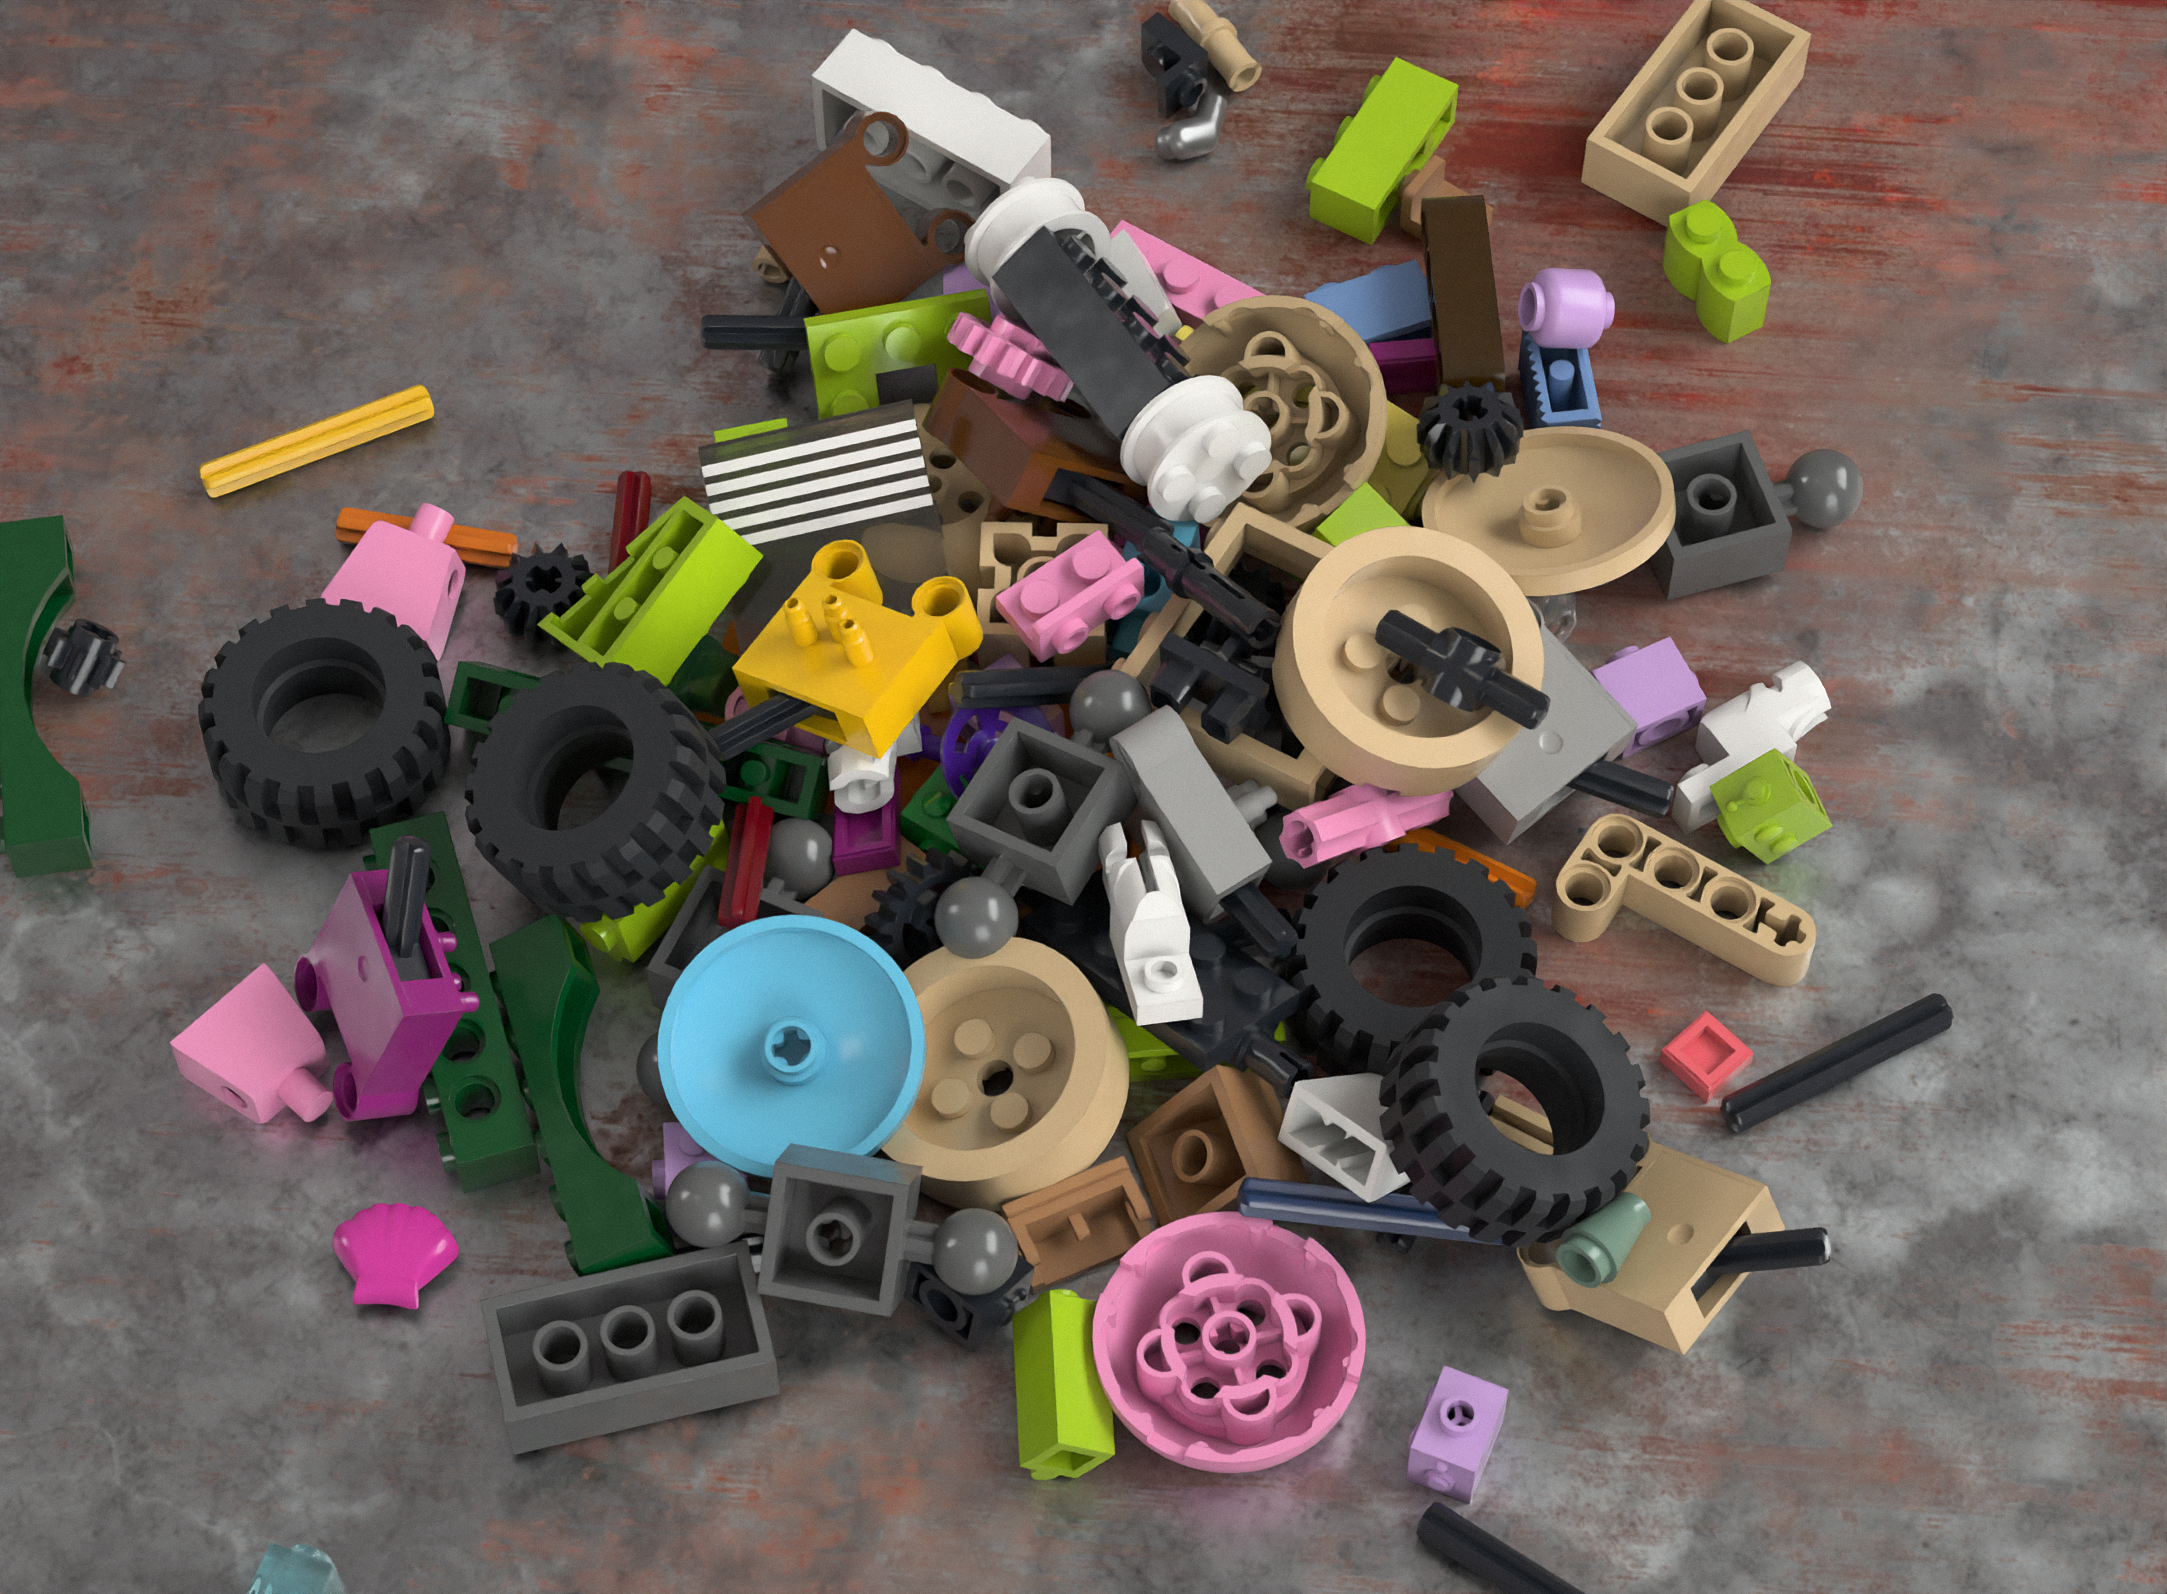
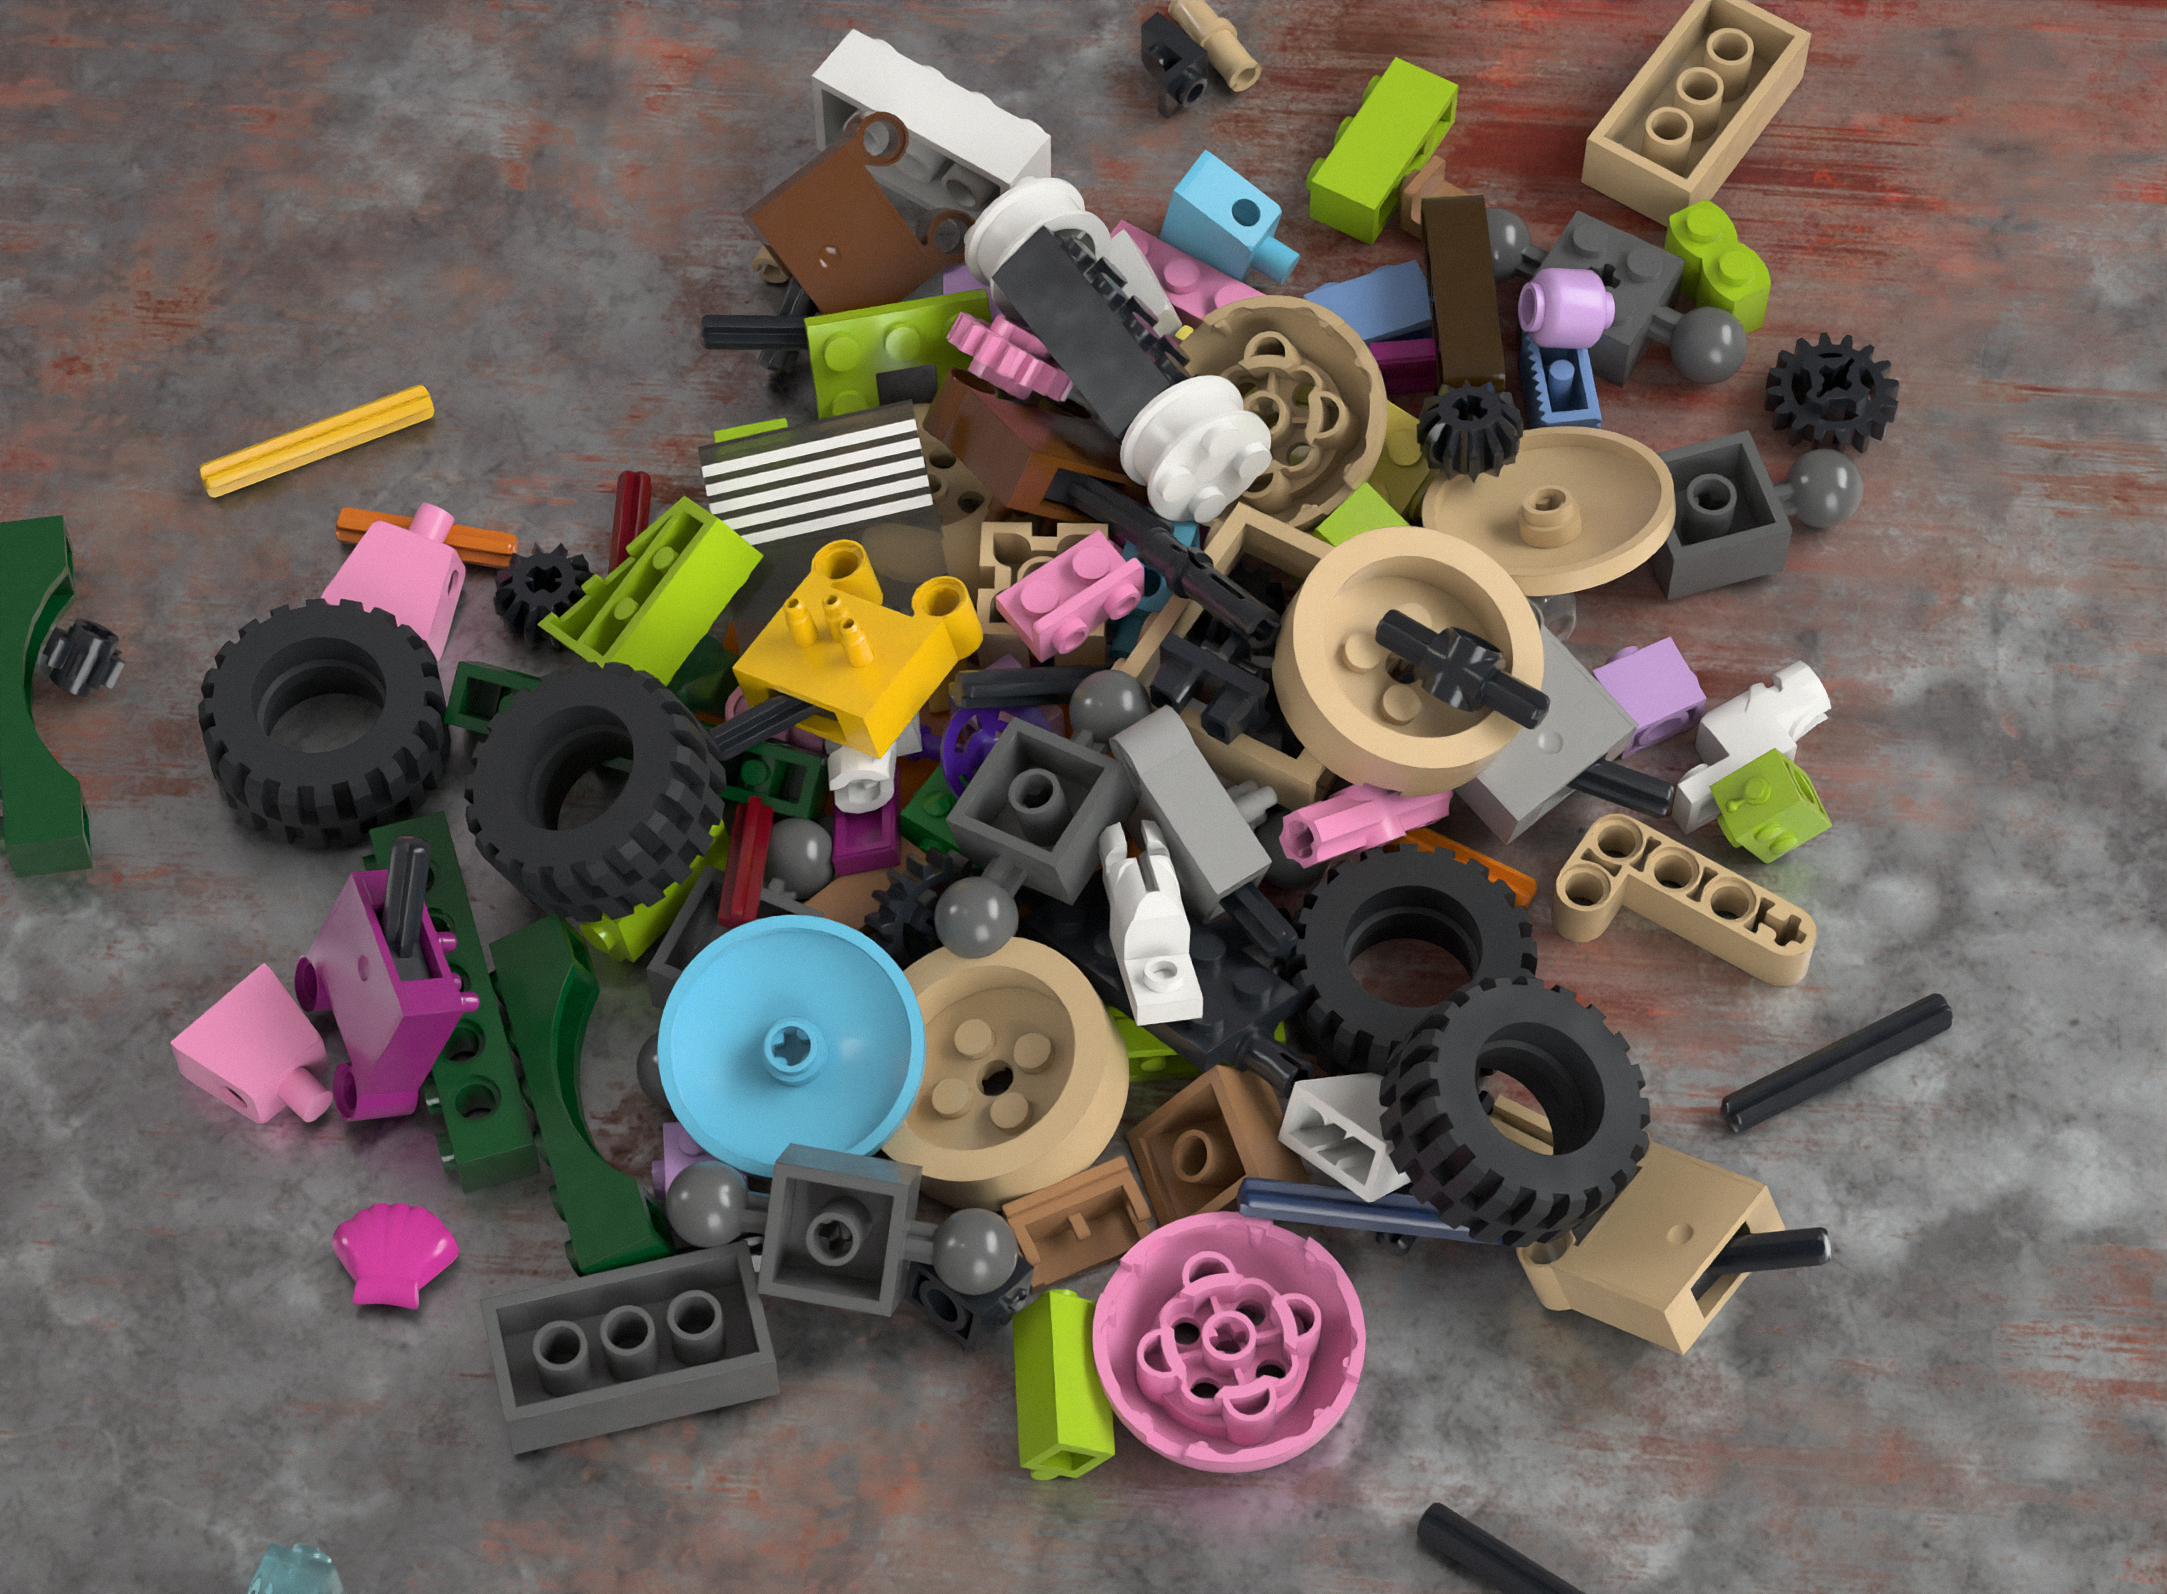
(1194, 135): flat silver arm -> none
(1227, 223): none -> medium azure torso
(1456, 1434): lavender head -> none
(1601, 1242): sand green cone -> none
(1645, 285): none -> dark grey brick
(1706, 1056): coral tile -> none
(1831, 394): none -> black gear

